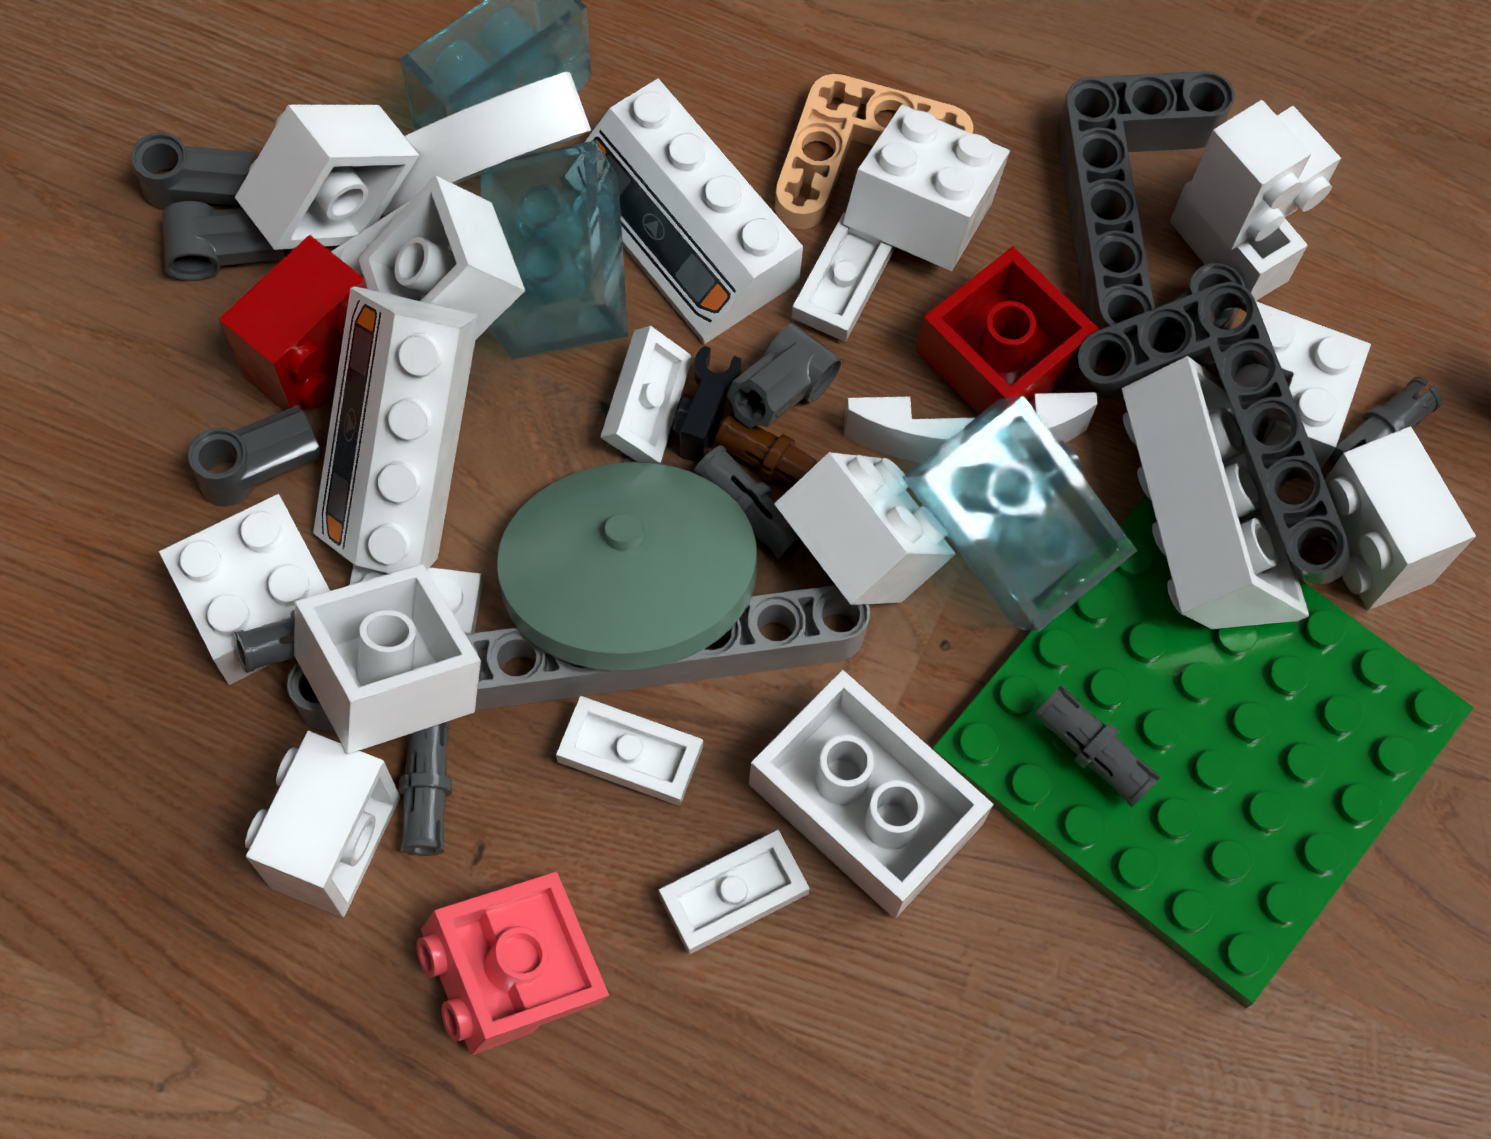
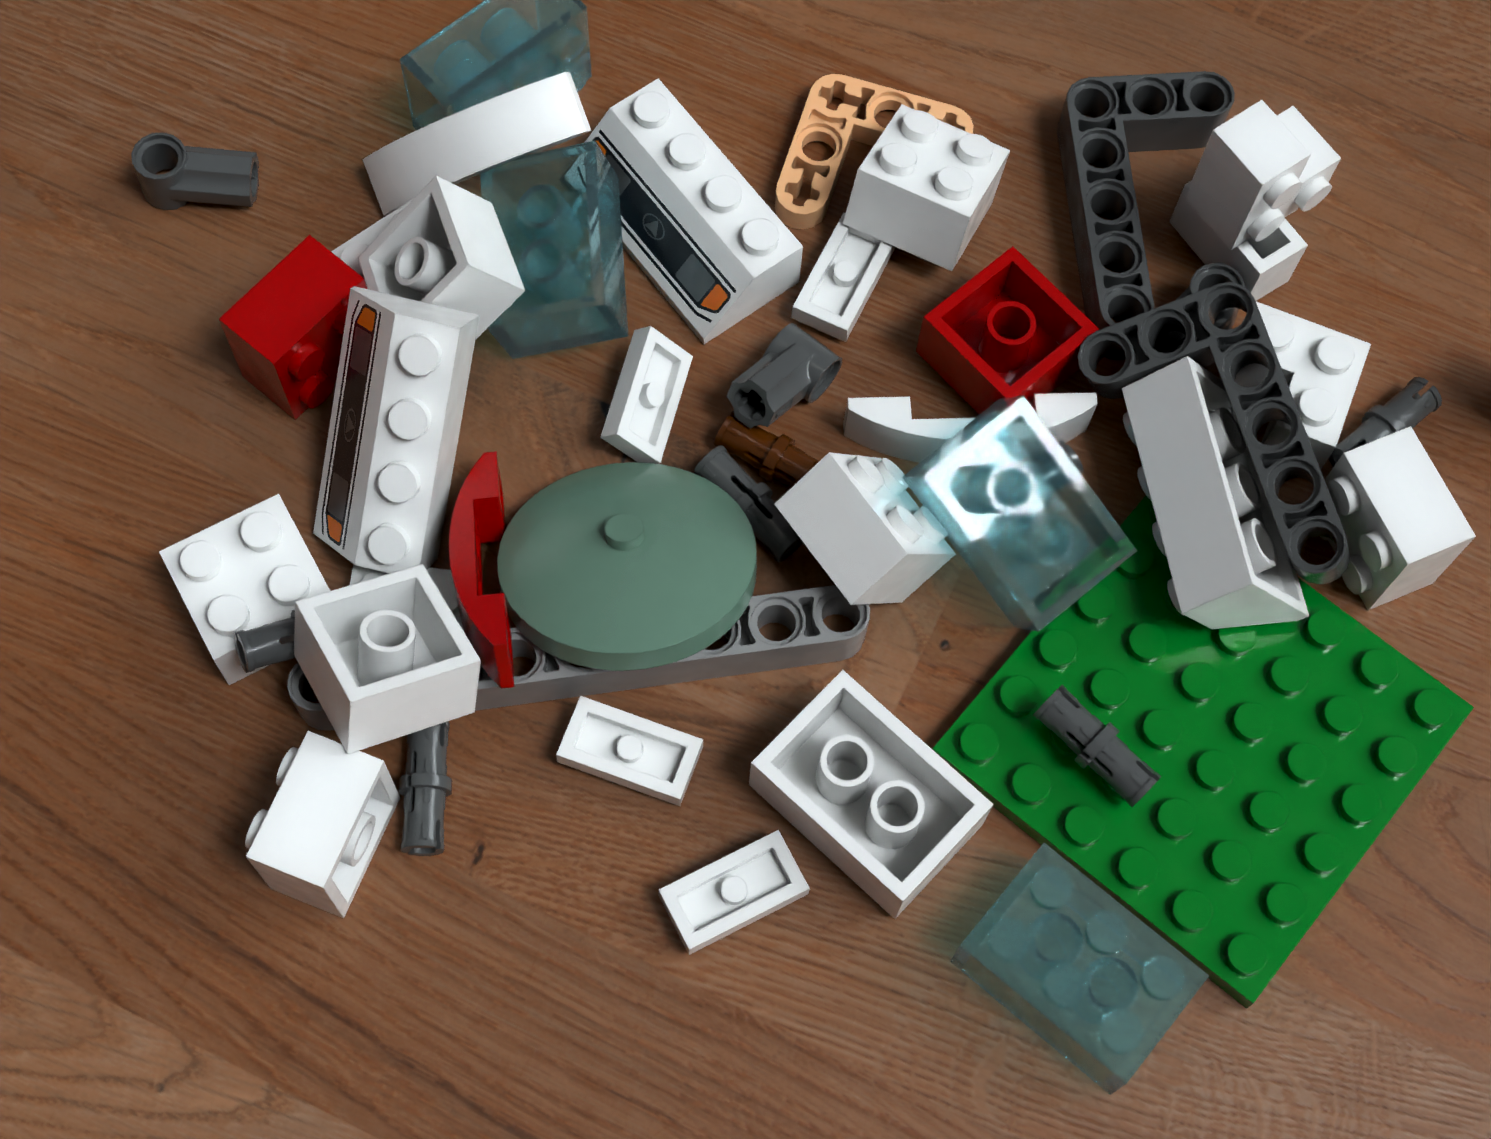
(204, 239): dark grey piece -> none
(257, 454): dark grey piece -> none
(325, 174): white brick -> none
(477, 520): none -> red slope
(509, 962): coral plate -> none
(700, 417): black plate -> none
(1079, 969): none -> clear light blue brick

